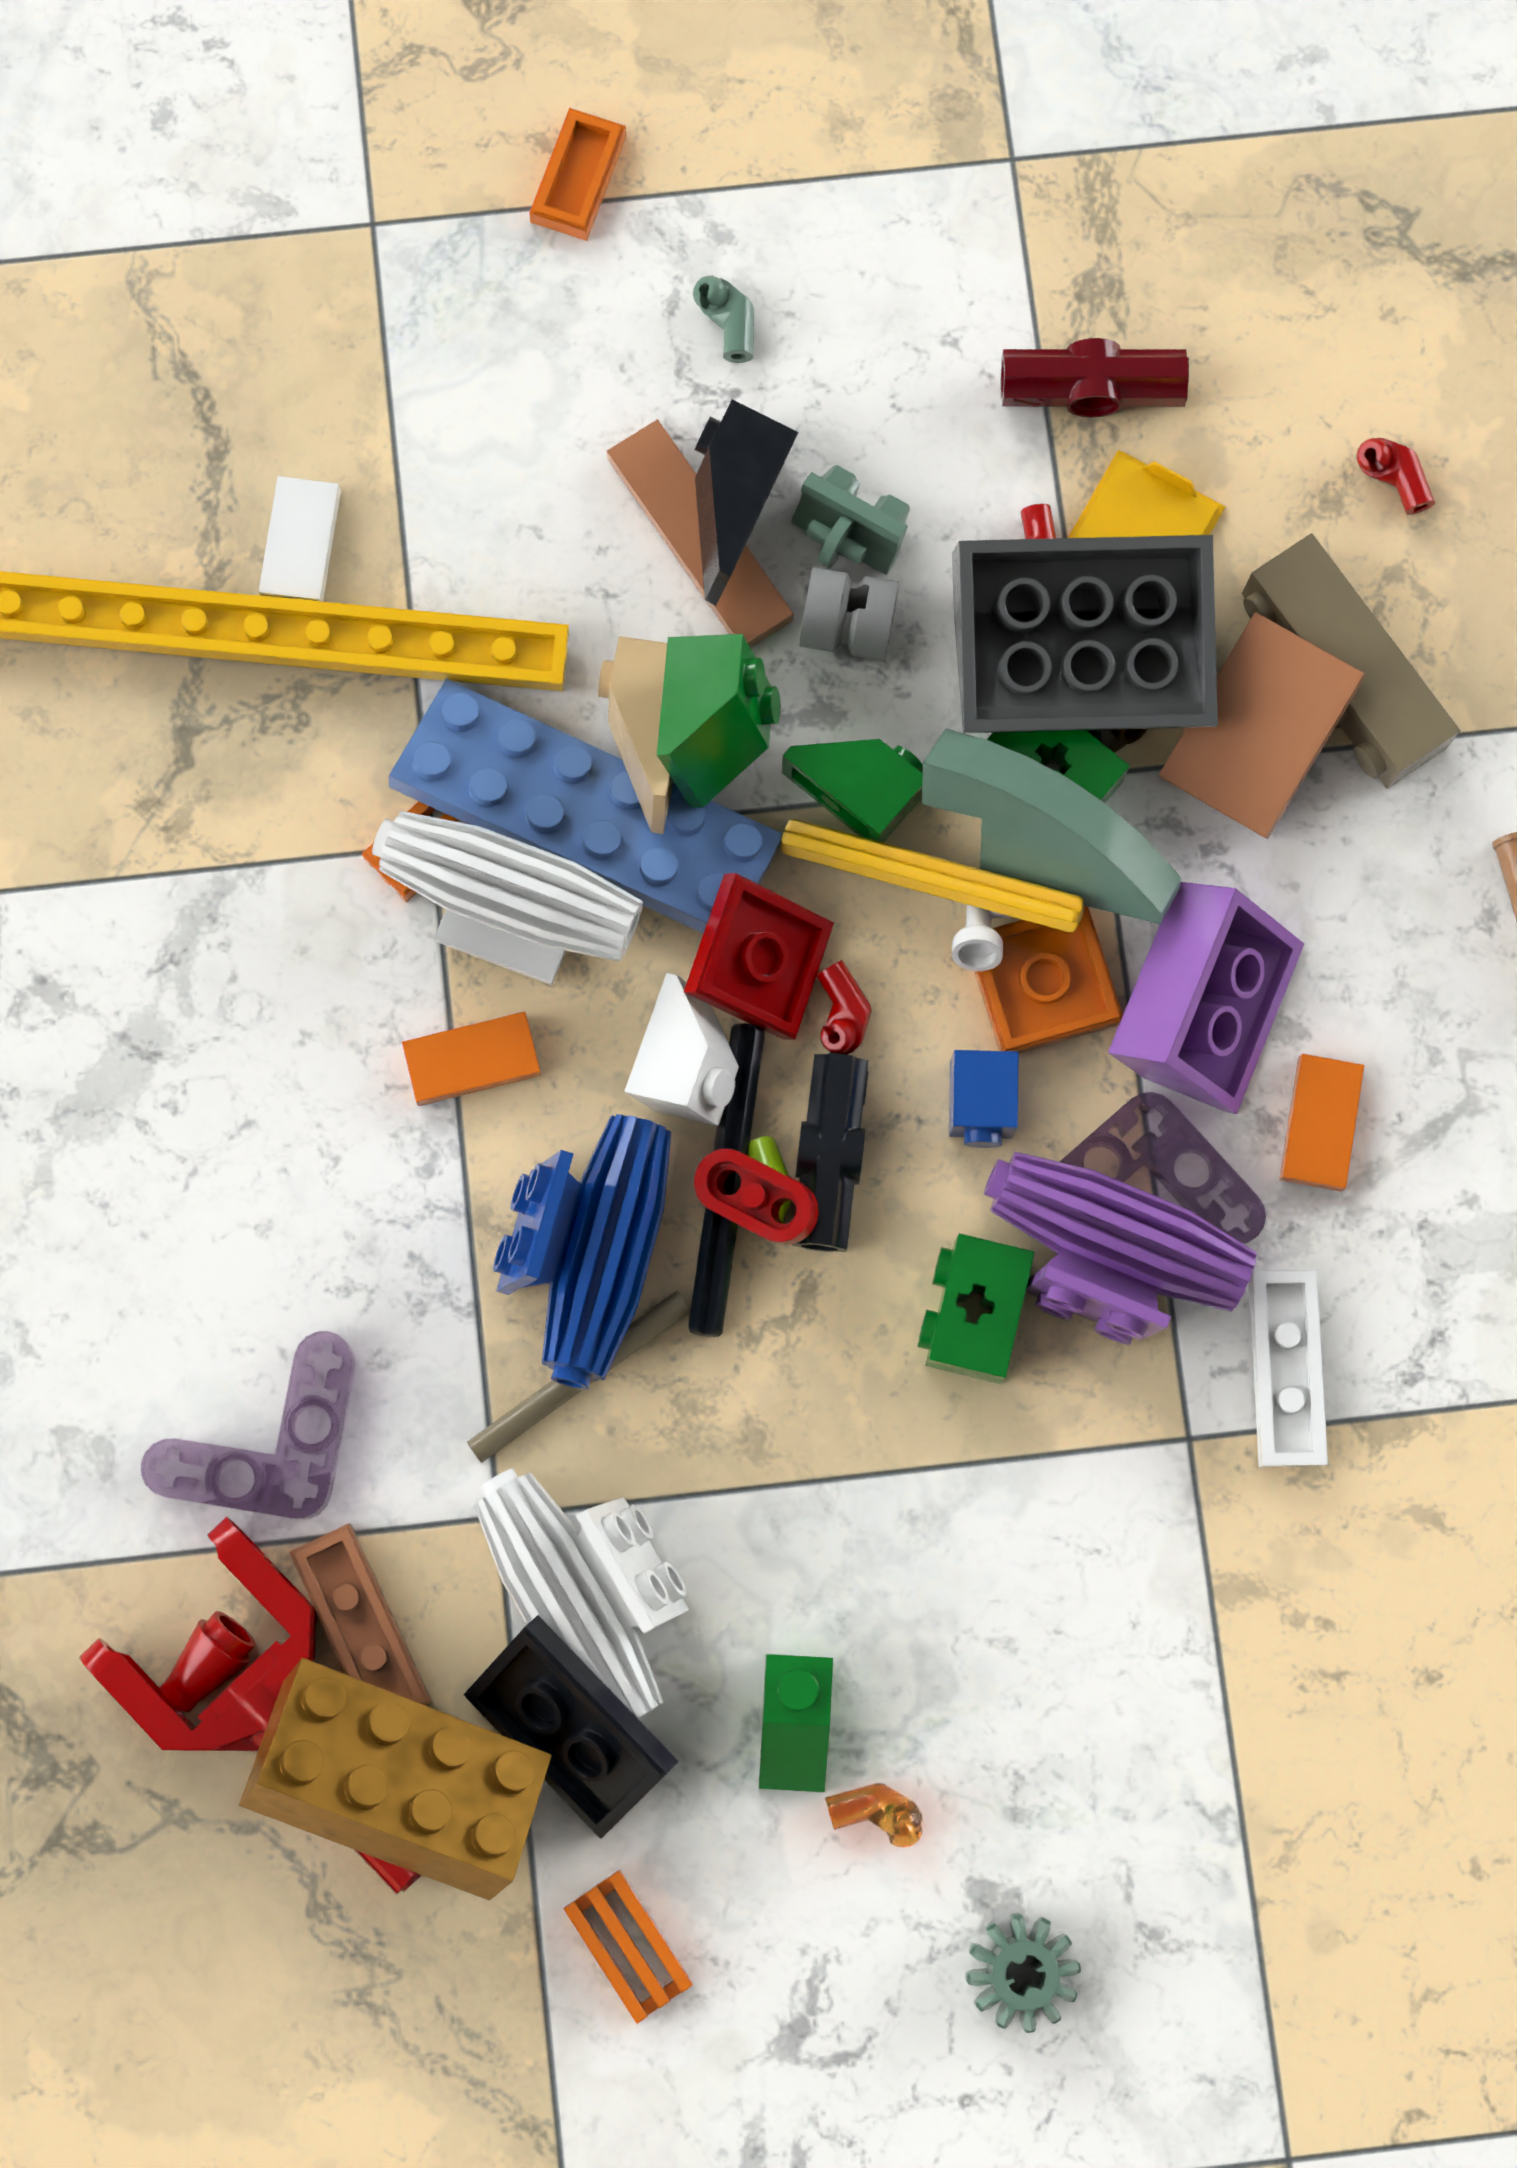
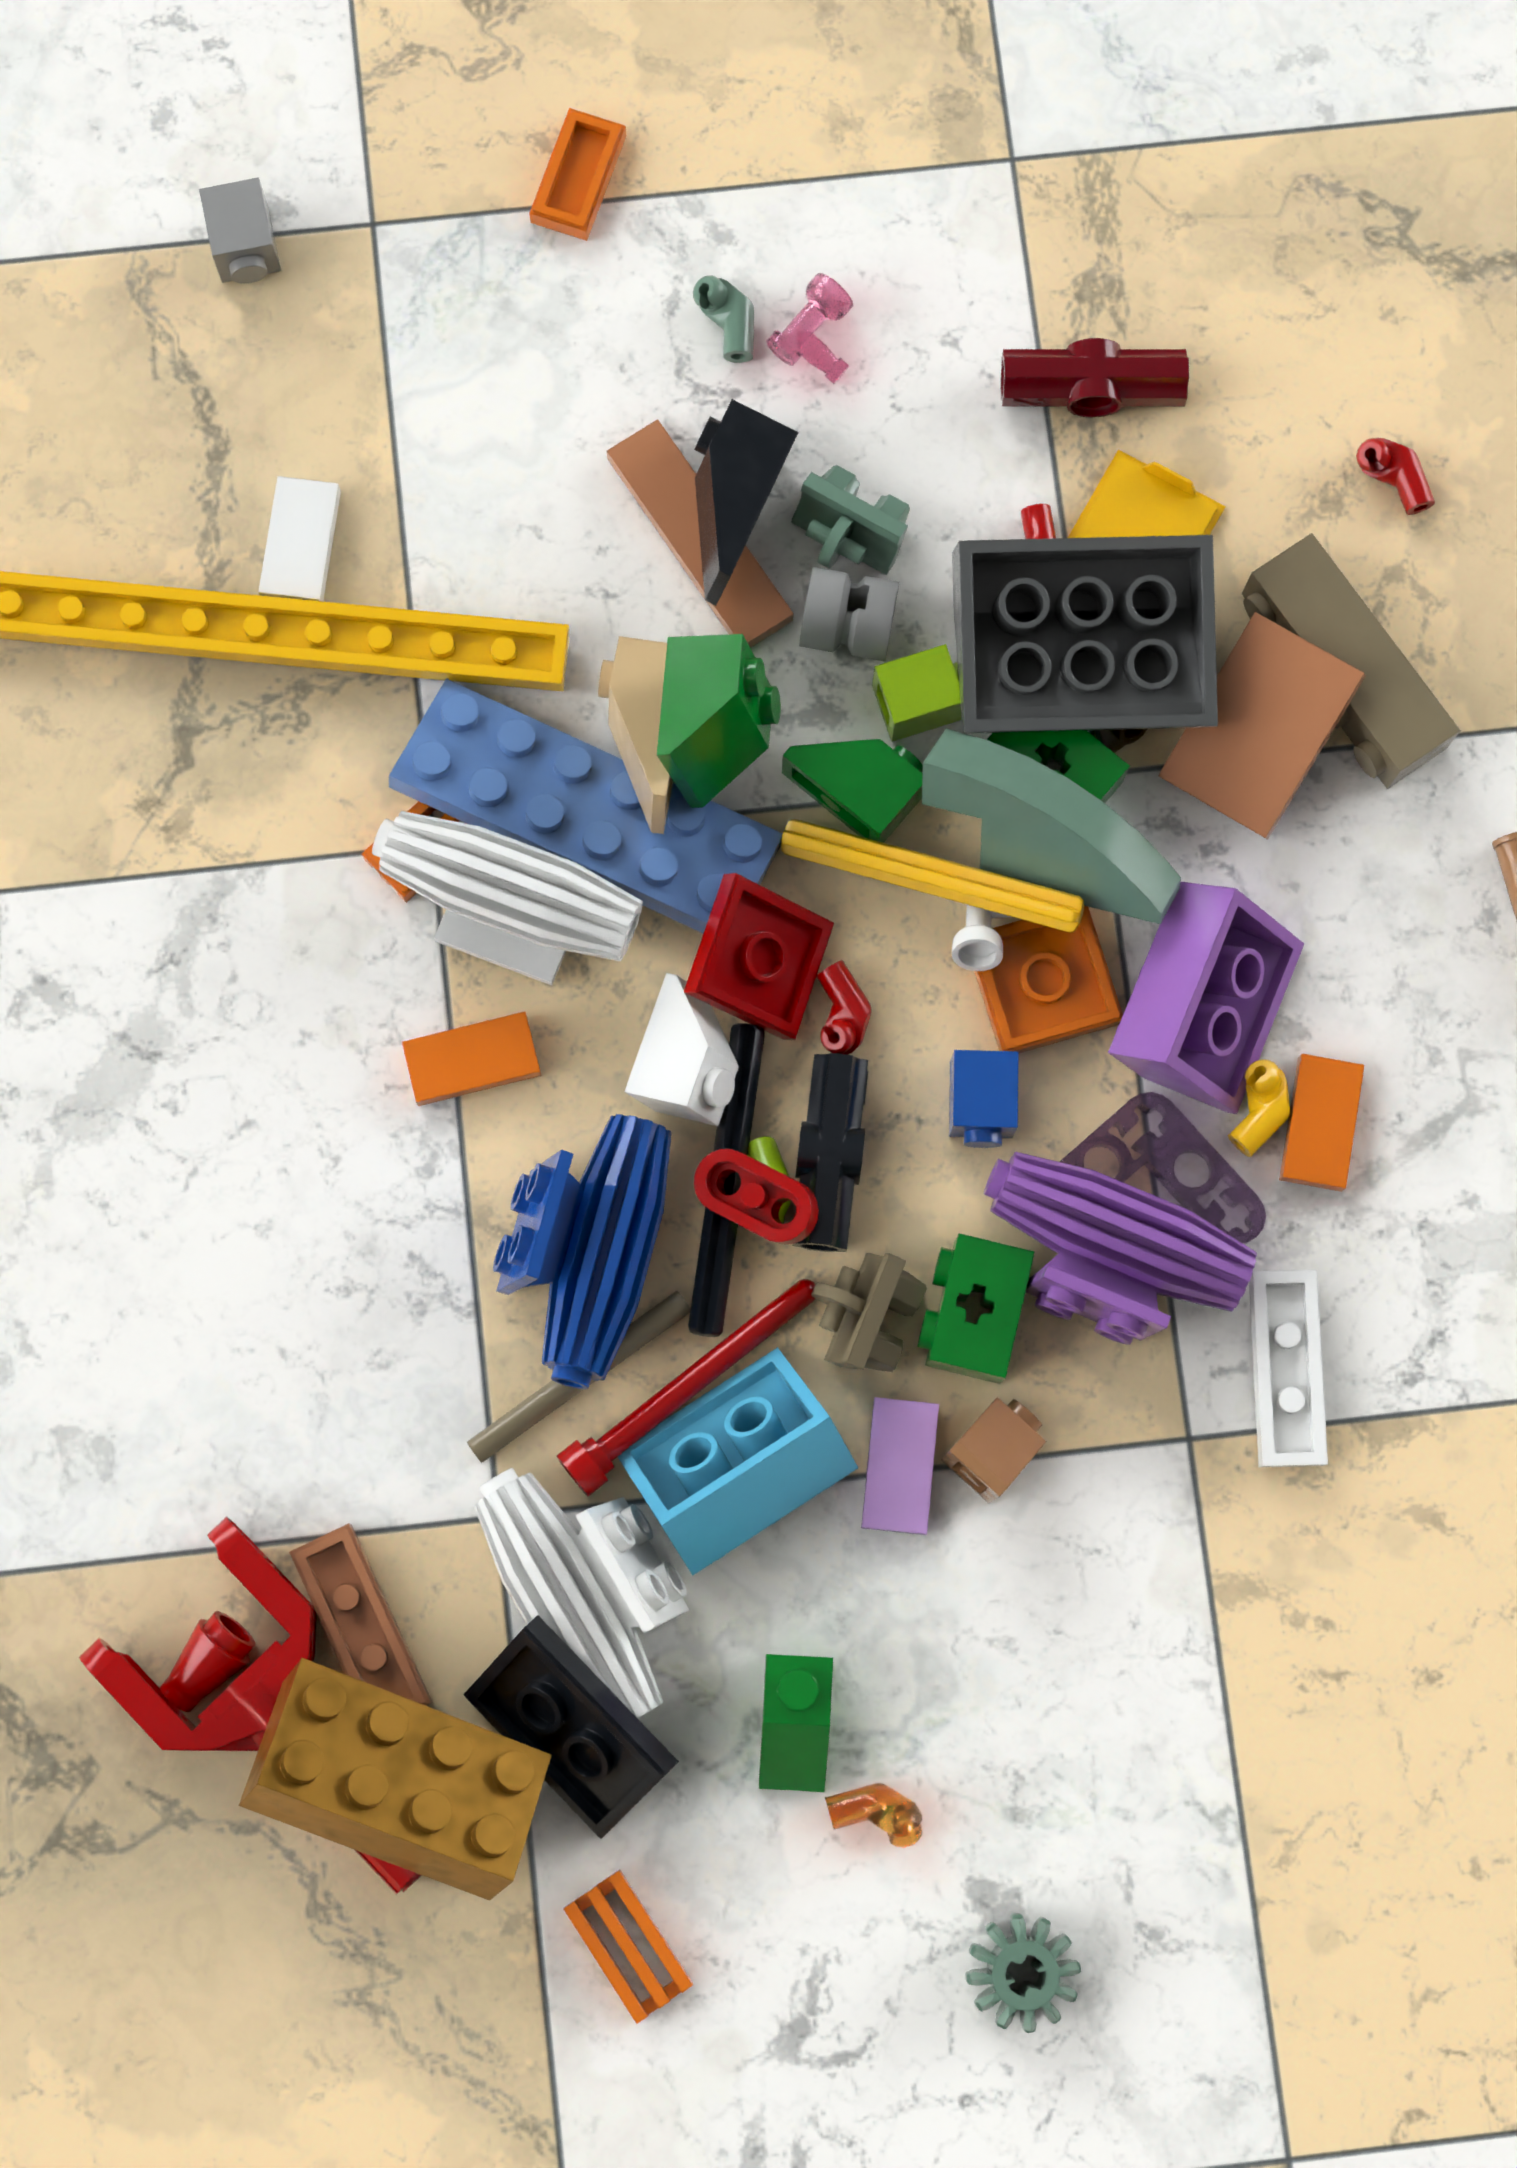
(240, 231): none -> light grey brick
(270, 1470): clear purple beam -> none
(593, 1459): none -> red piece
(737, 1460): none -> medium azure slope
(825, 301): none -> clear pink piece
(858, 1309): none -> dark tan hips
(900, 1466): none -> lavender tile
(918, 692): none -> lime brick
(996, 1448): none -> medium nougat slope
(1267, 1106): none -> yellow arm

